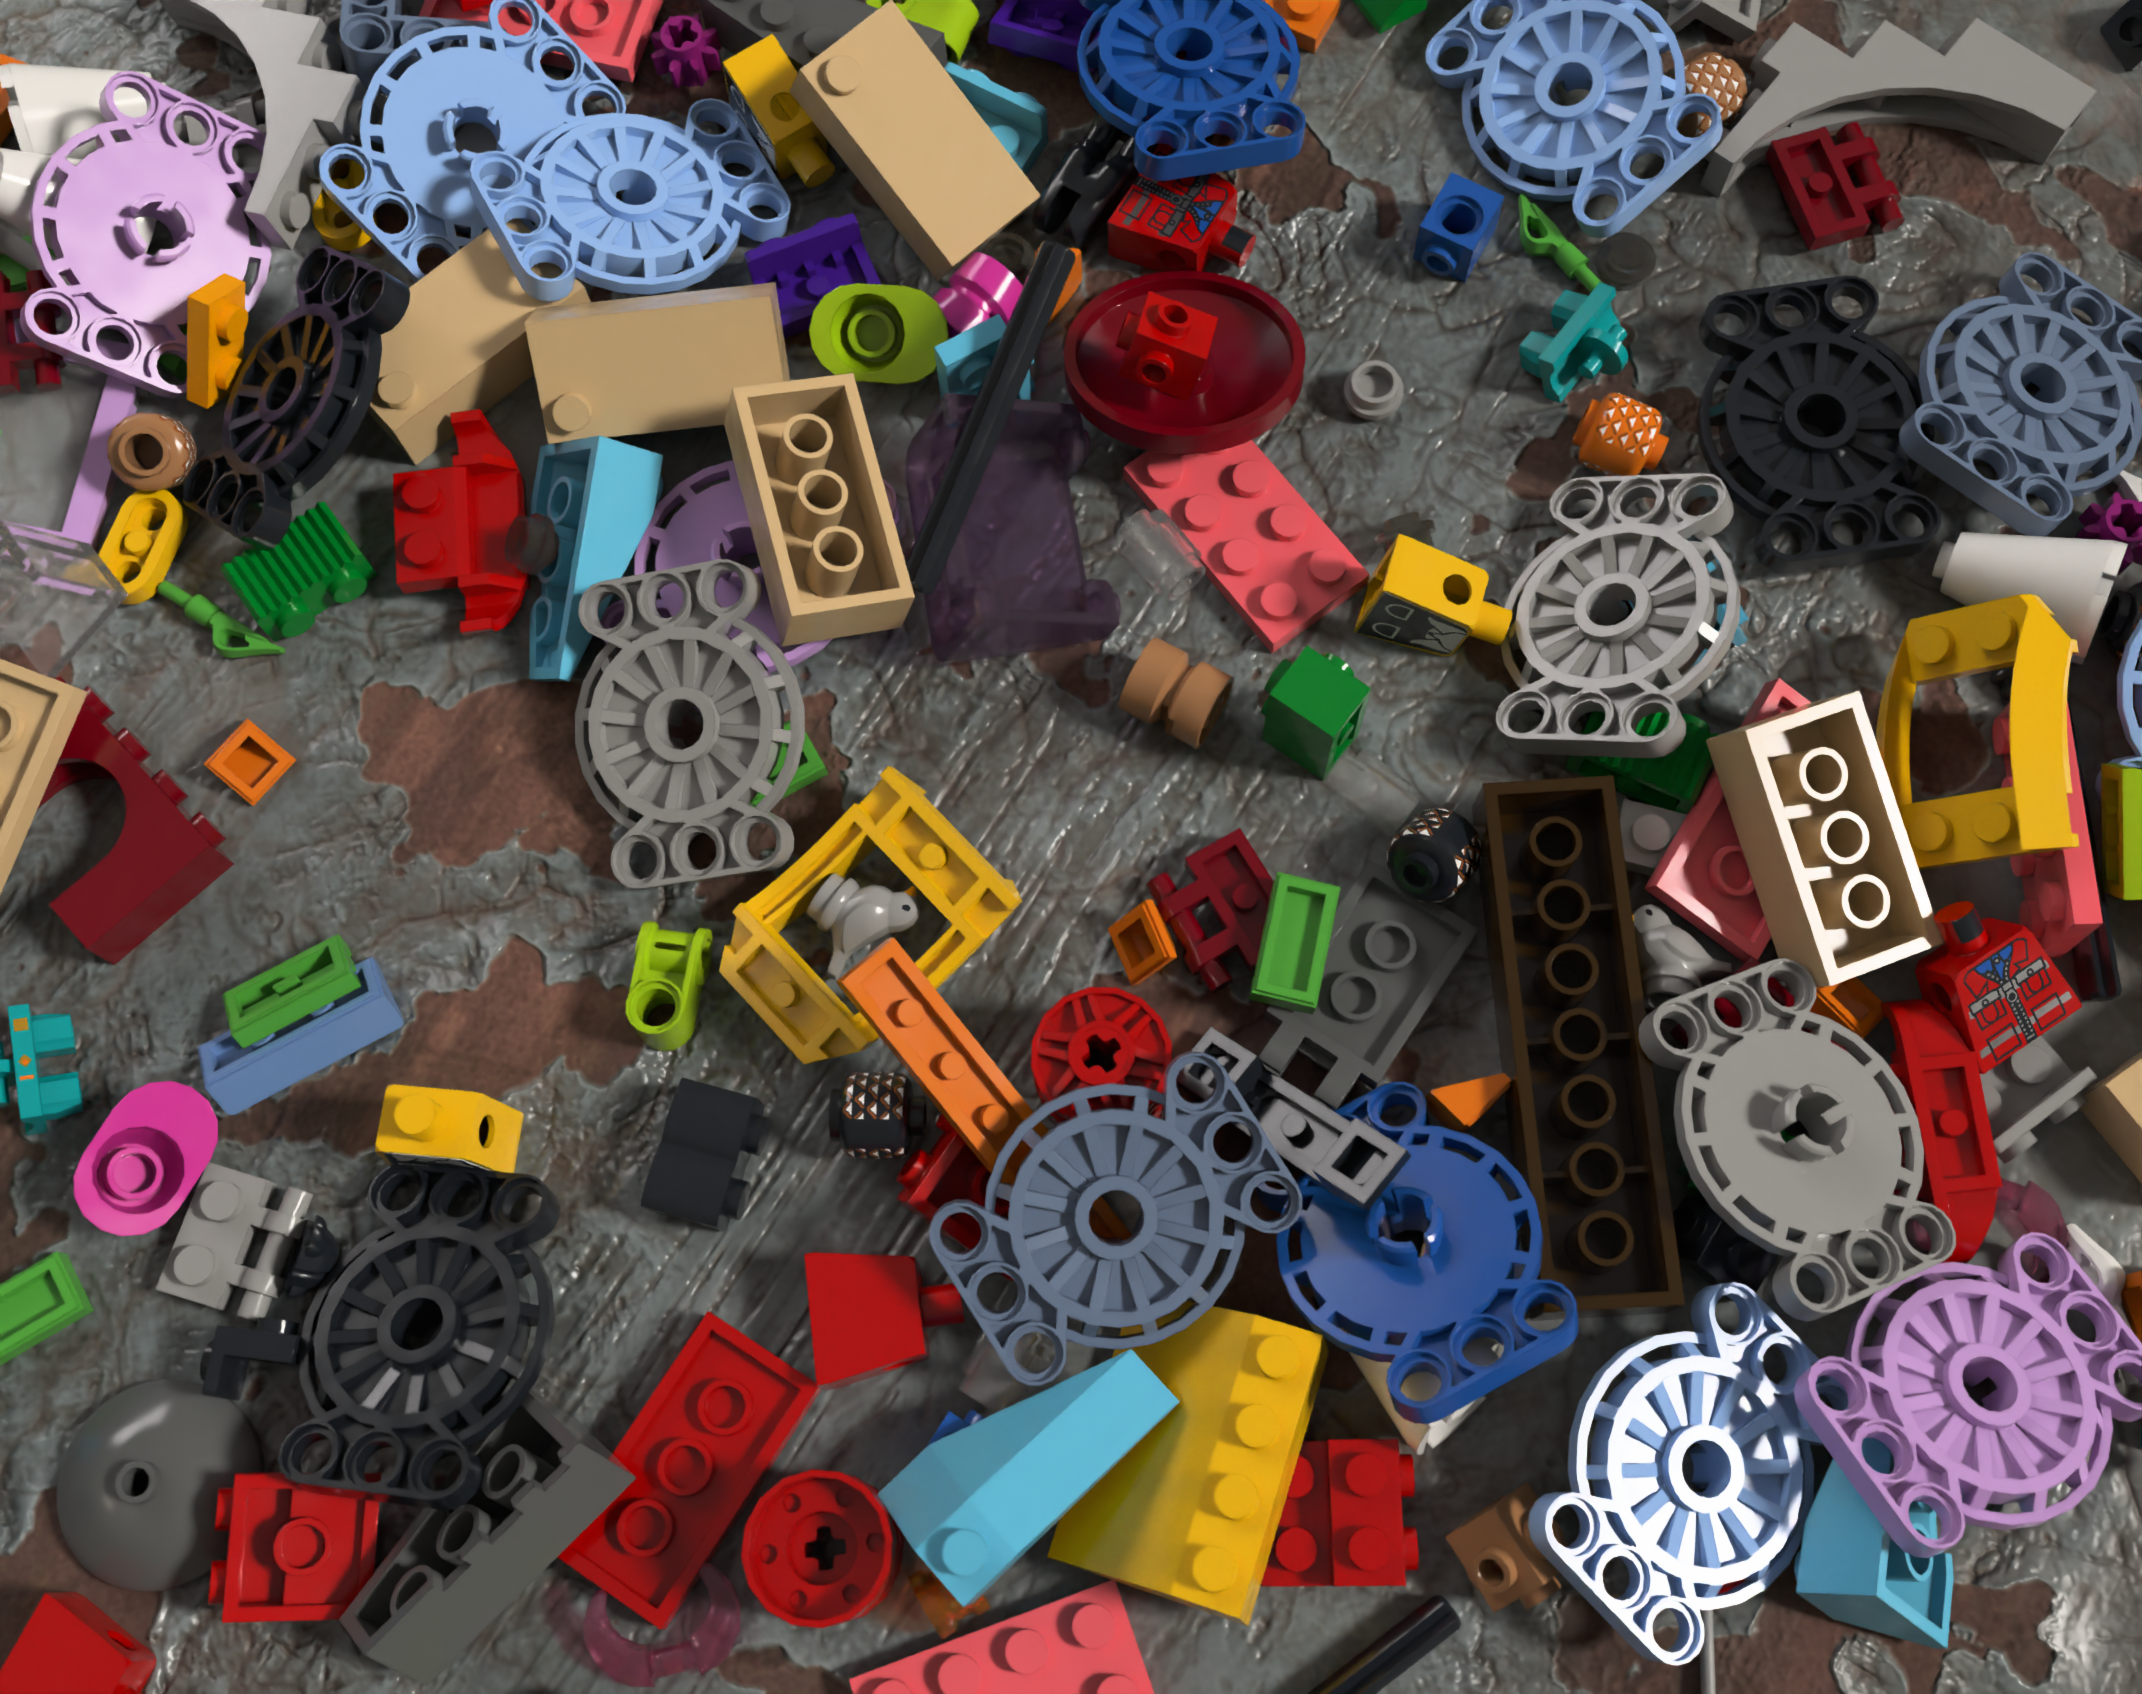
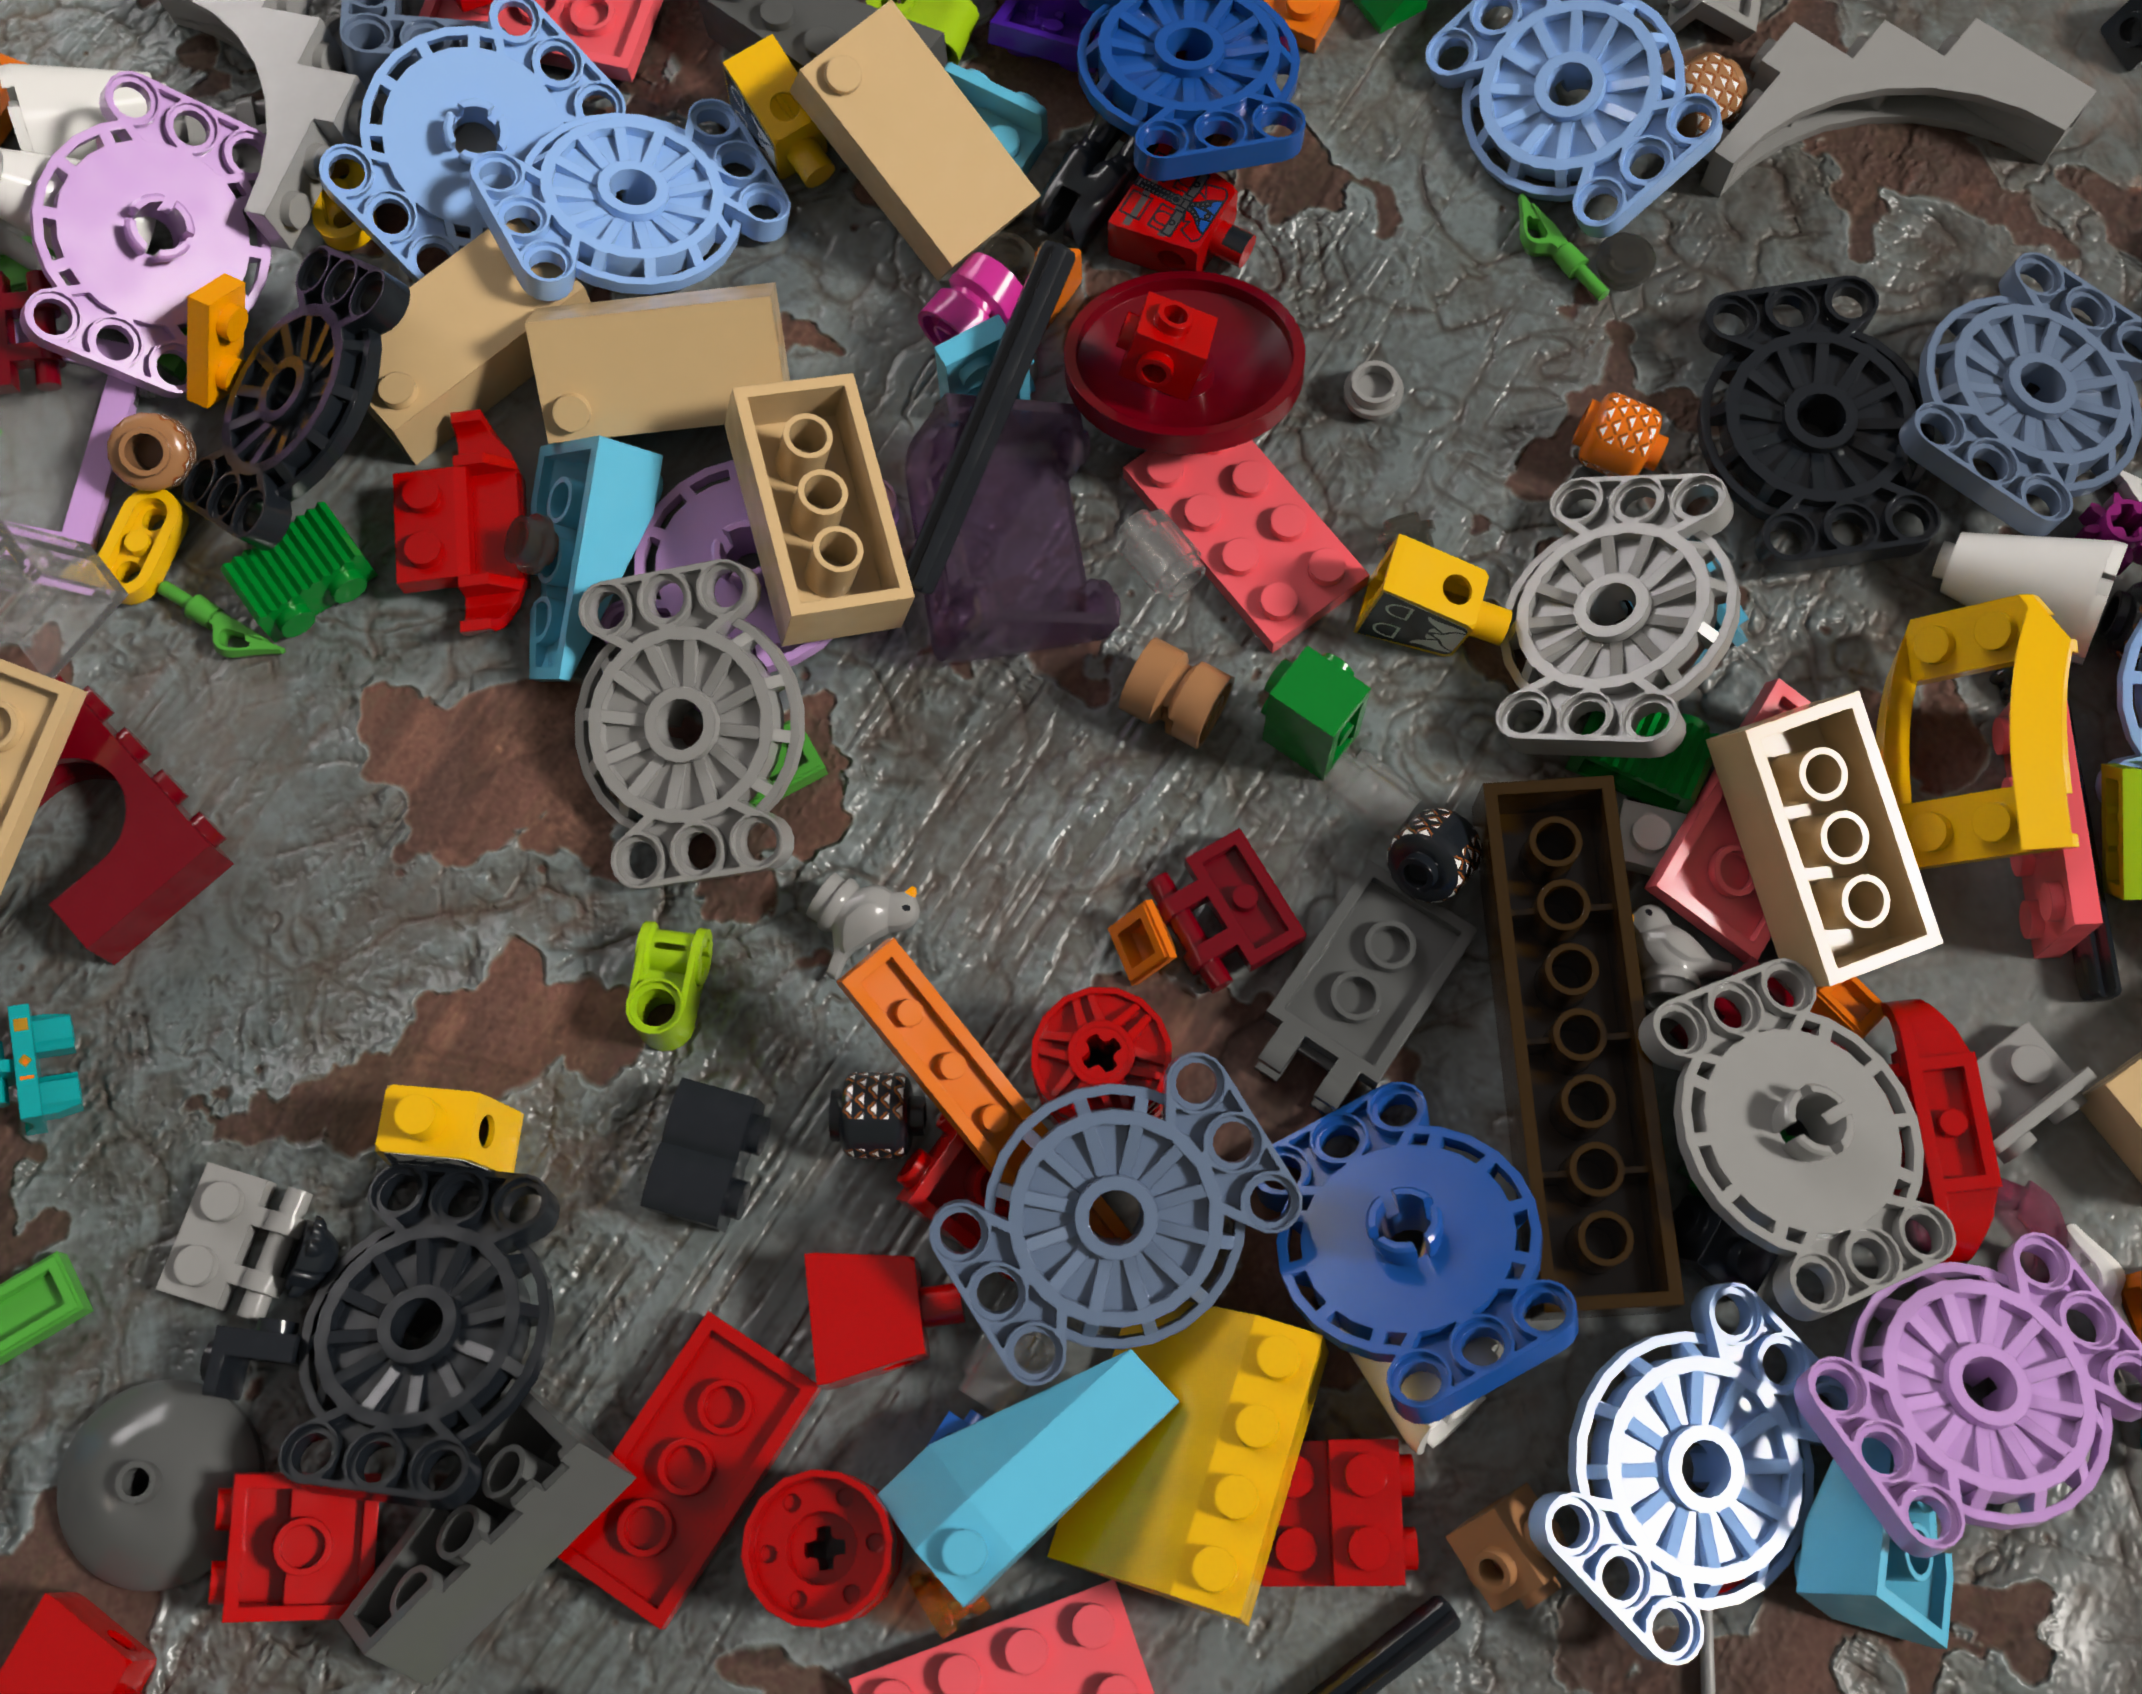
(145, 1158): dark pink piece -> none
(249, 761): orange slope -> none
(249, 1075): medium blue slope -> none
(290, 991): bright green tile -> none
(632, 1663): clear pink piece -> none
(686, 51): magenta gear -> none
(810, 267): dark purple bracket -> none
(878, 332): lime piece -> none
(926, 850): yellow wedge -> none
(1294, 943): bright green tile -> none
(1309, 1137): slope -> none
(1463, 208): blue brick -> none
(1466, 1102): orange slope -> none
(1585, 345): teal hips -> none
(1821, 192): dark red plate -> none
(1993, 983): red torso -> none

